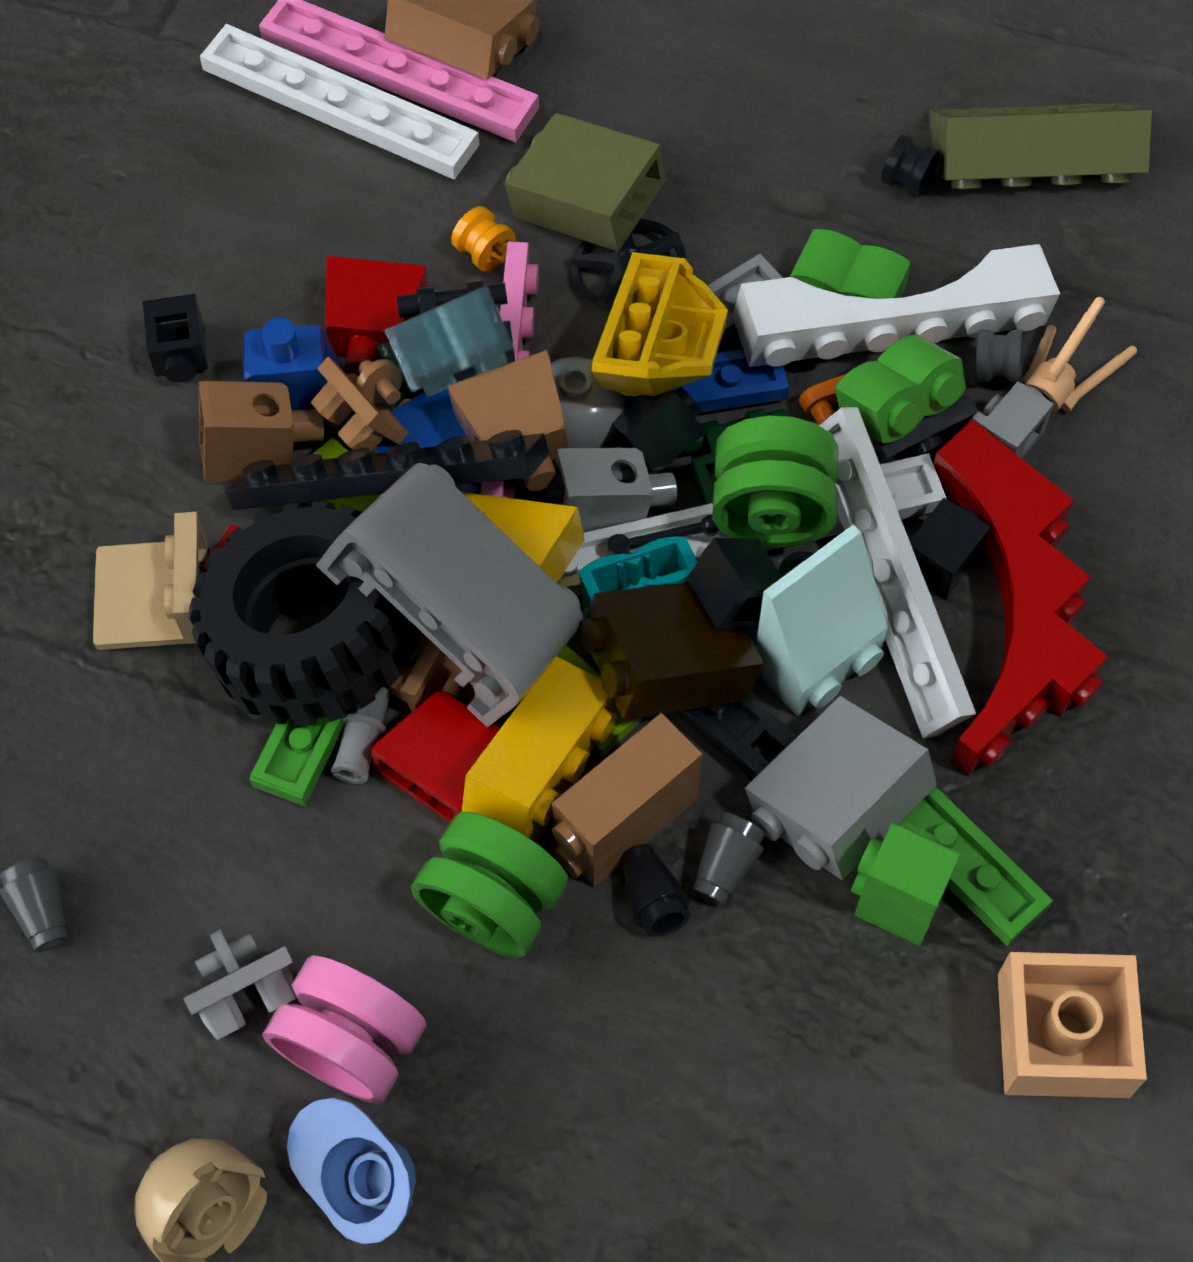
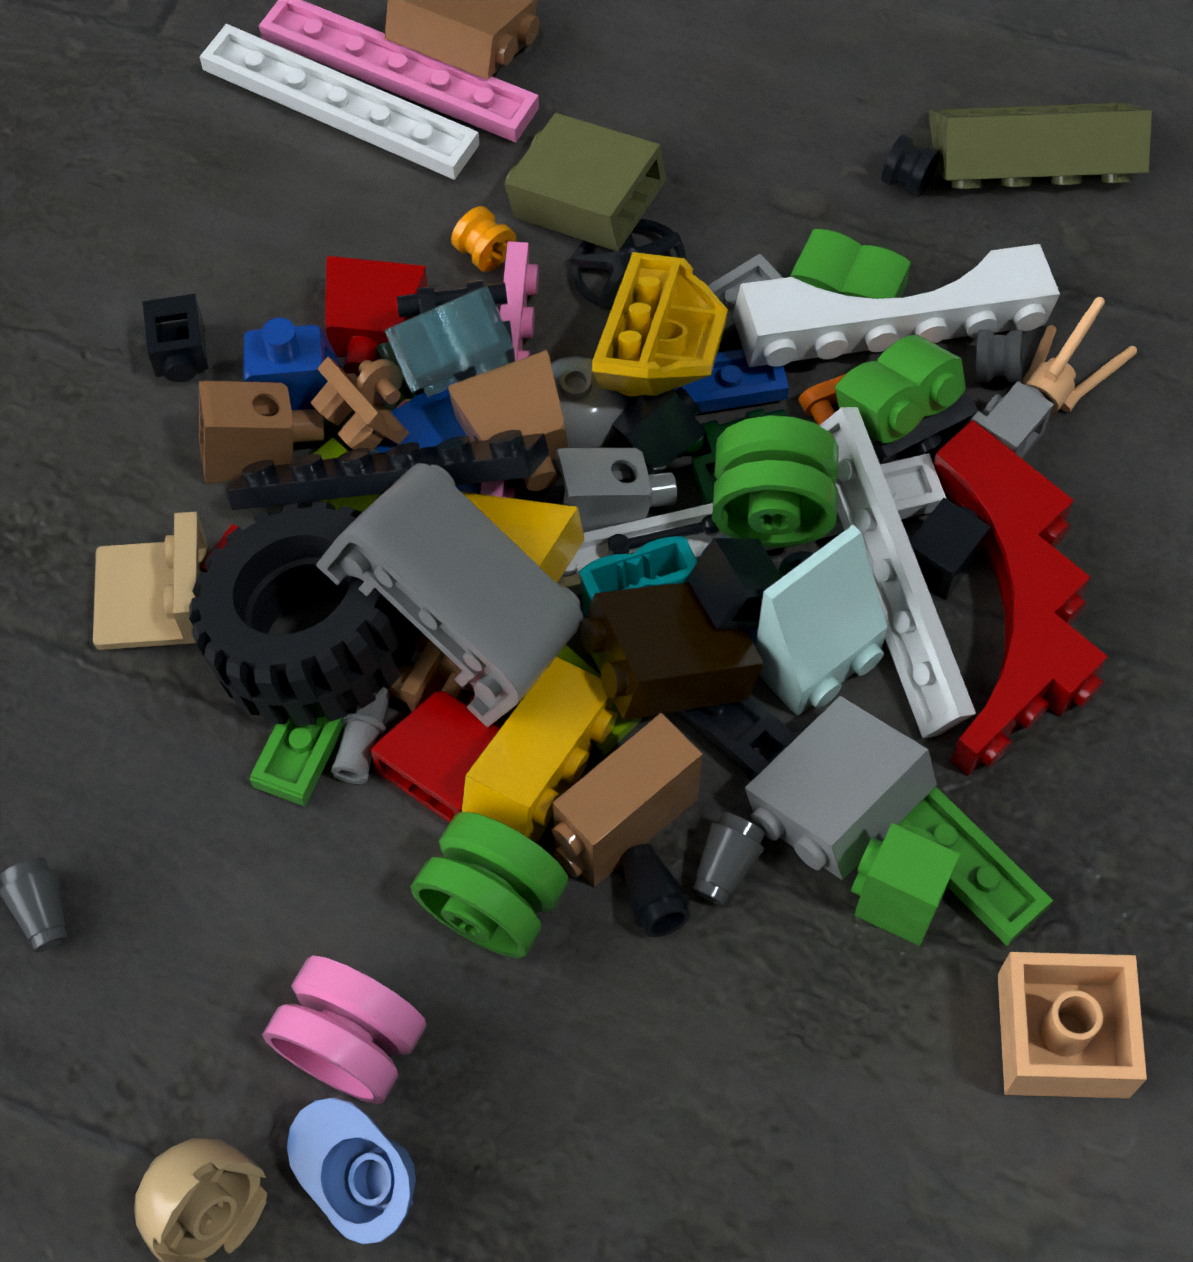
(216, 1000): light grey hips -> none

